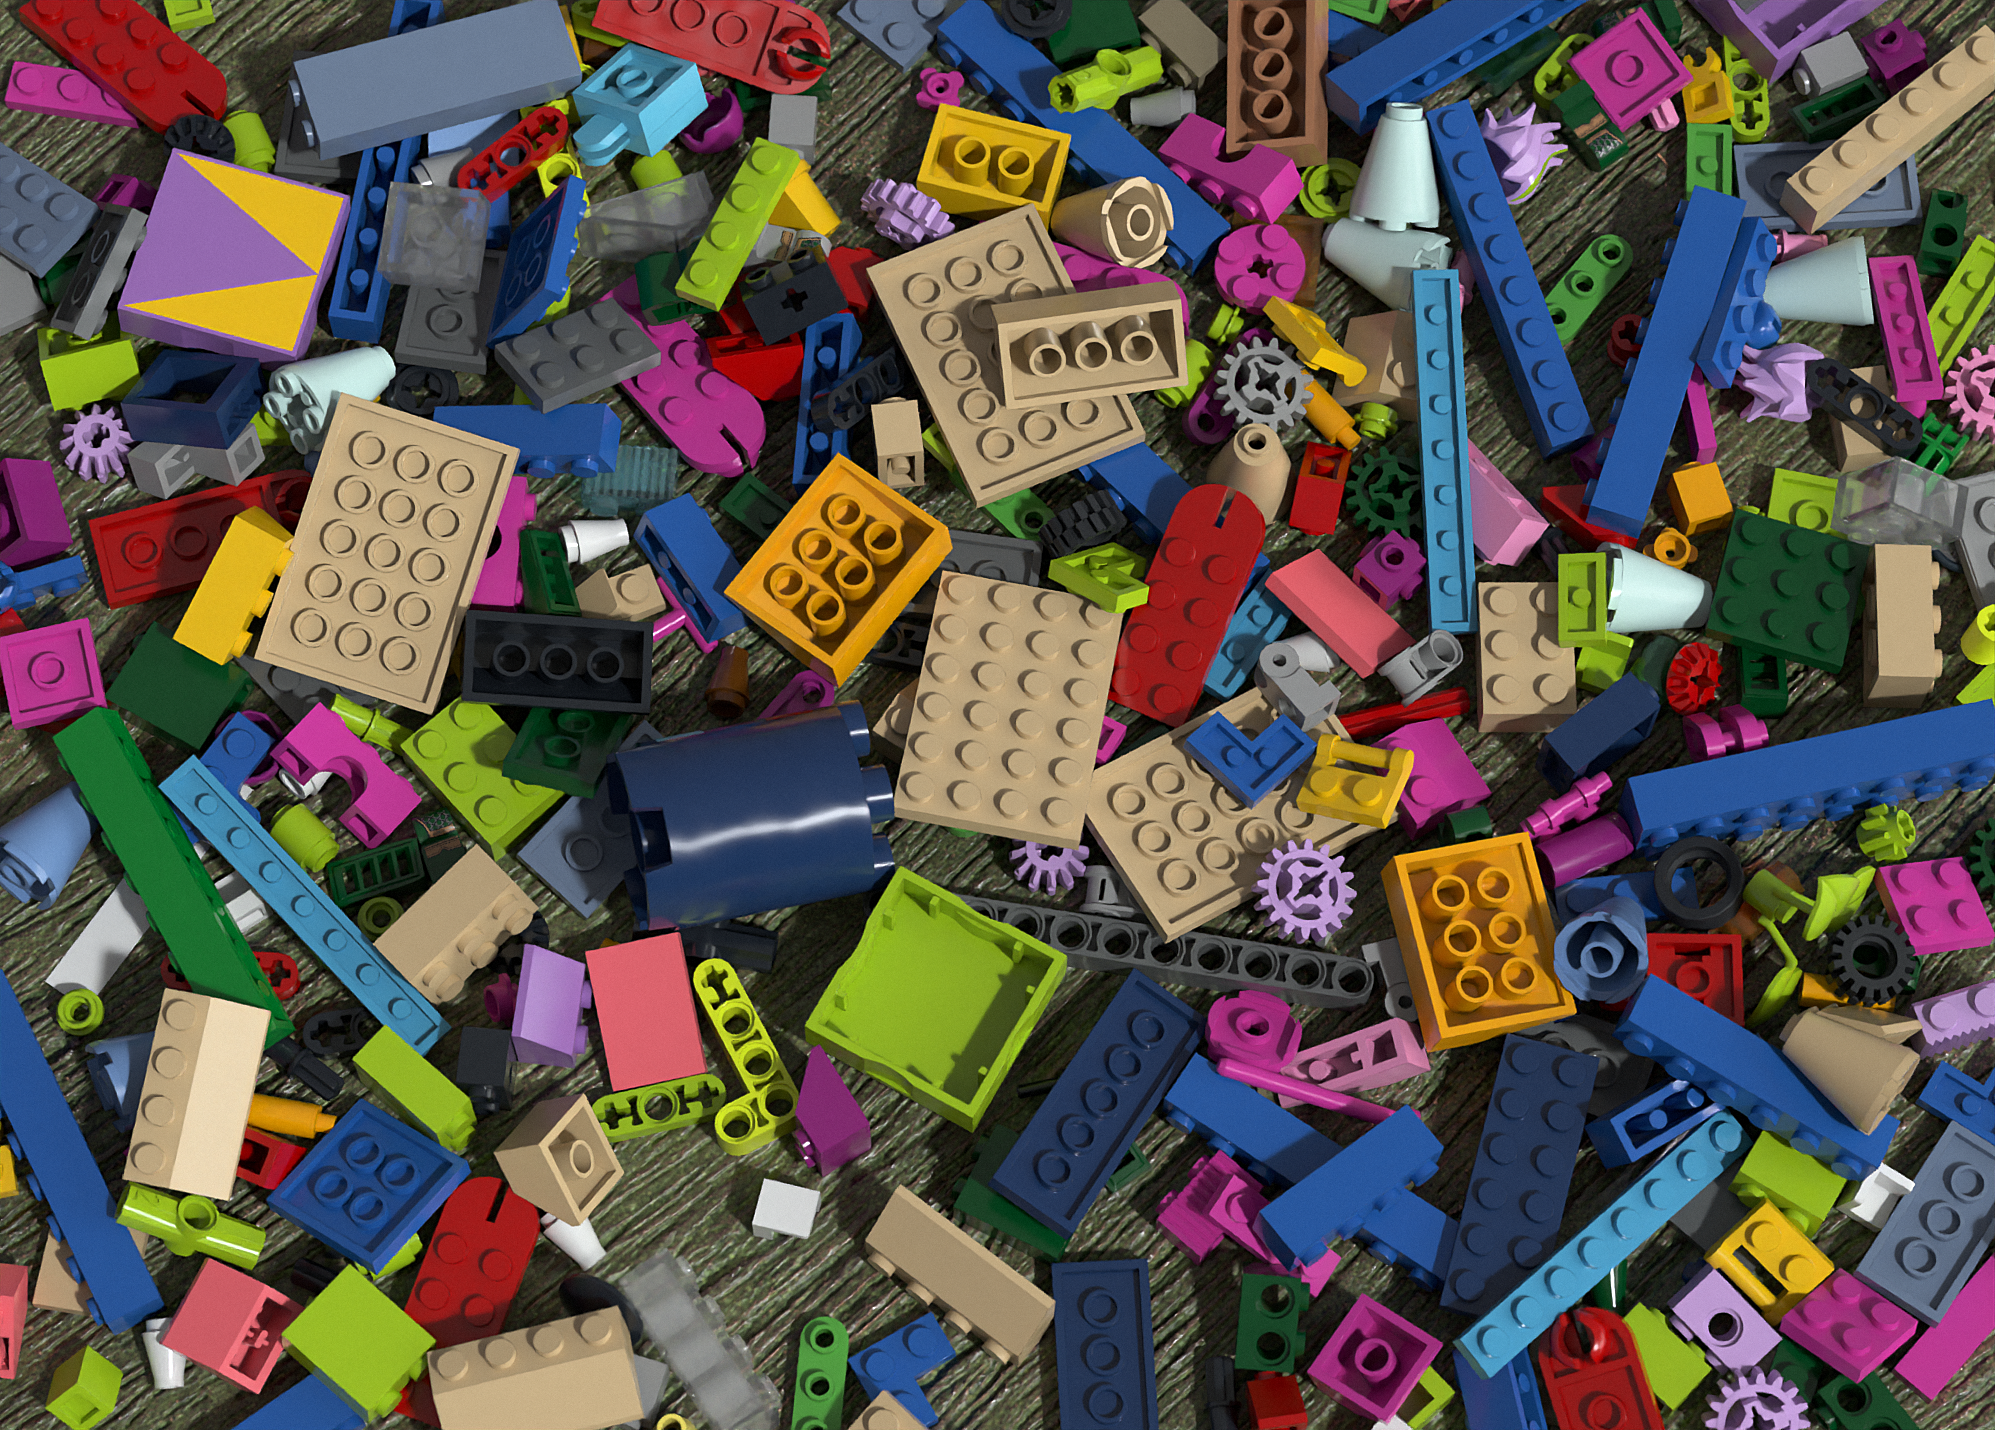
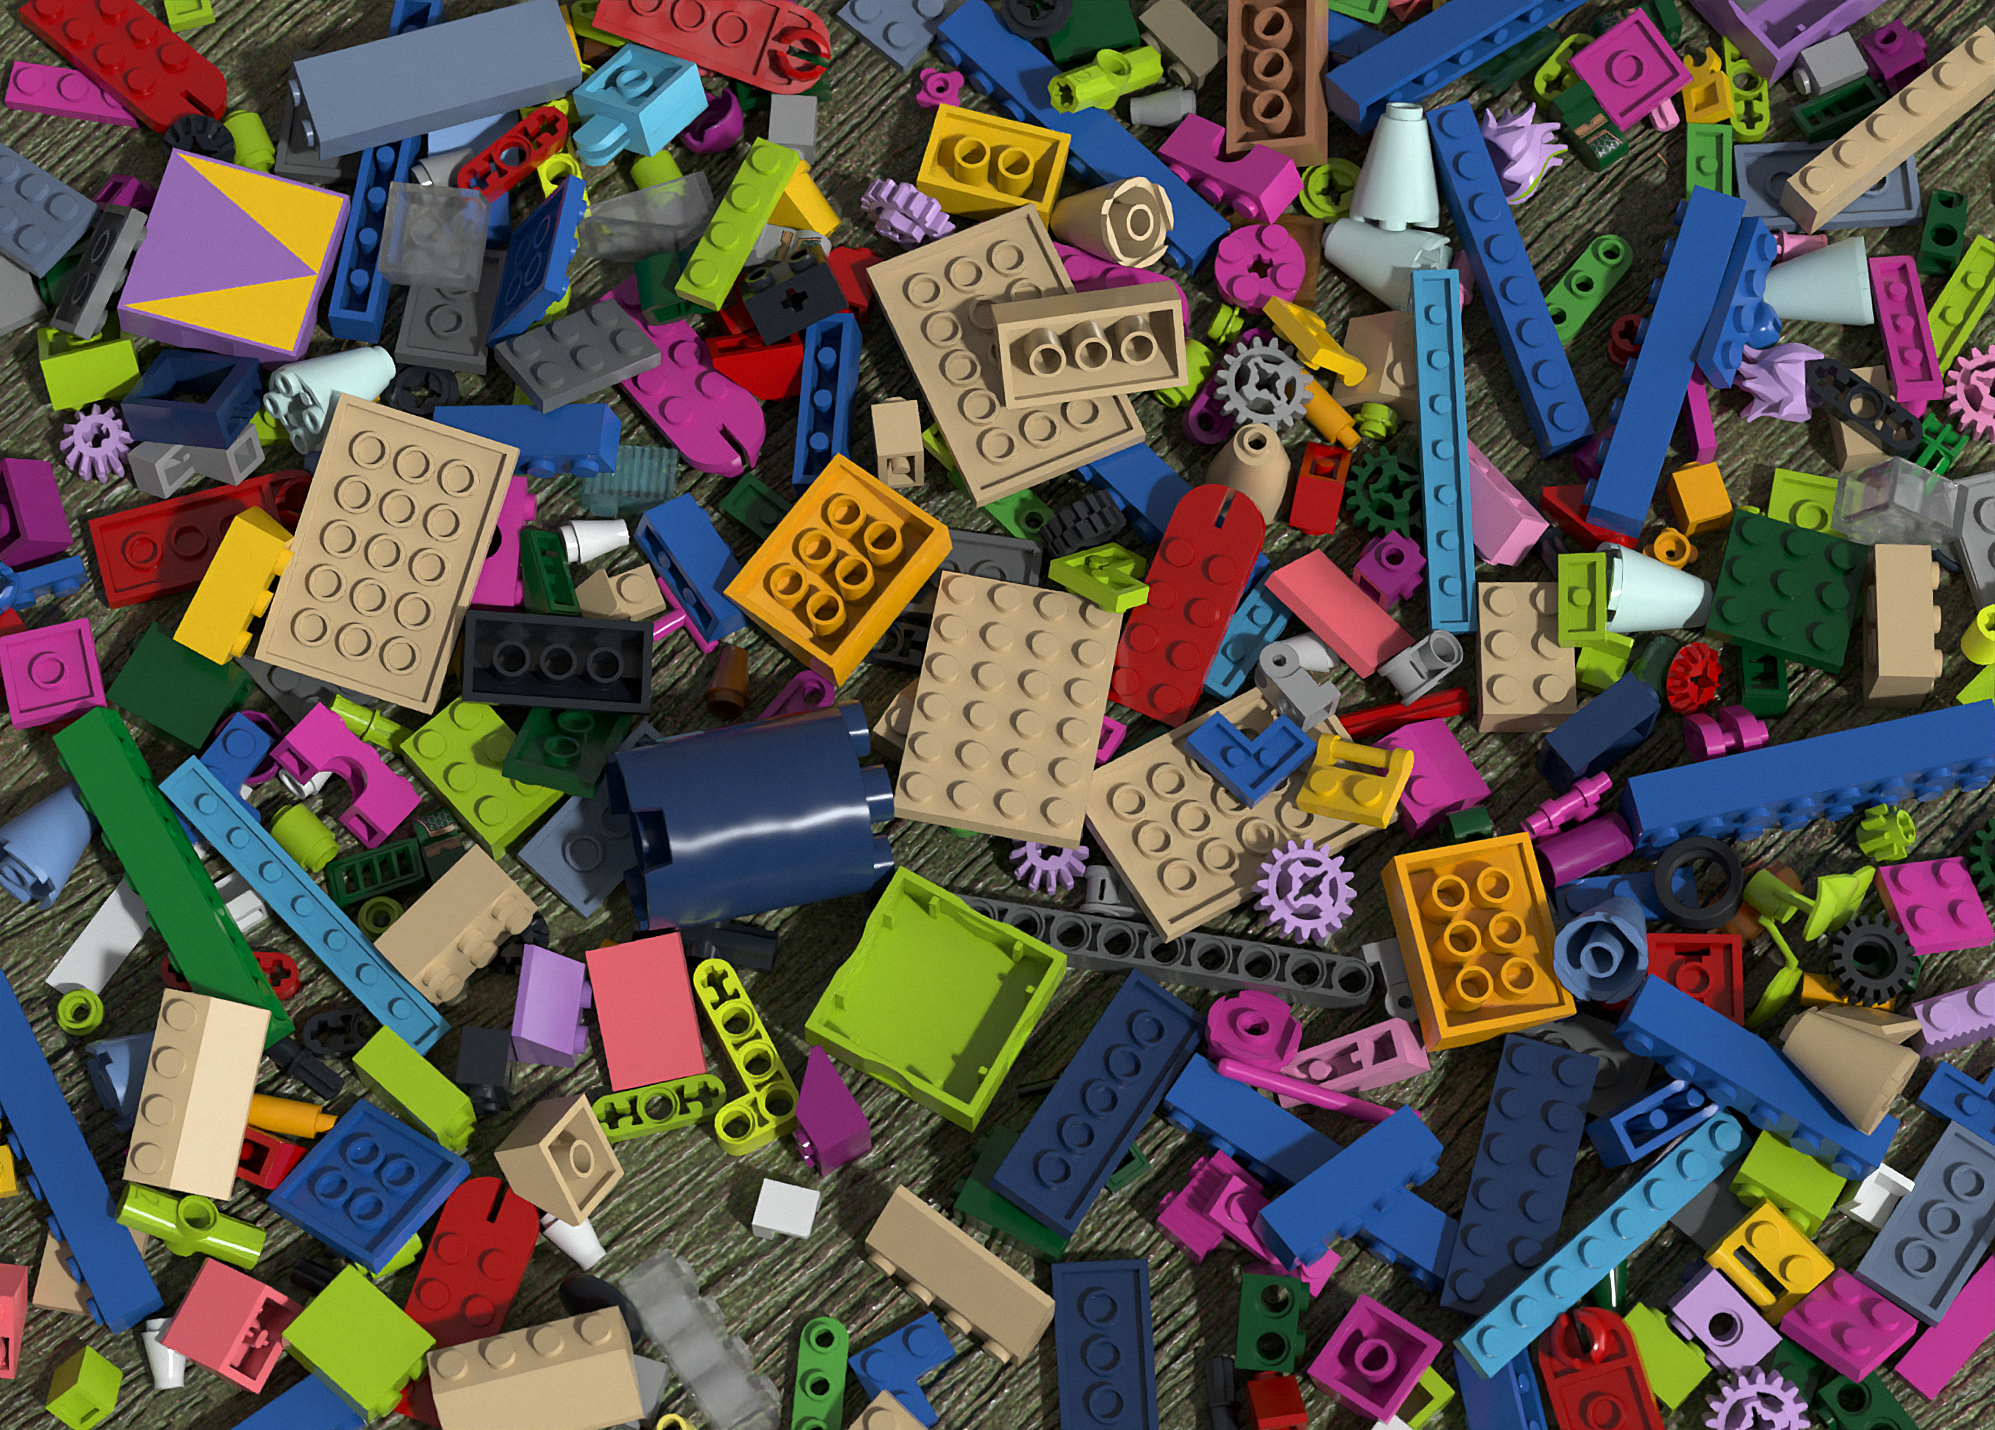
(501, 1000): dark pink plate -> none
(873, 388): black beam -> none

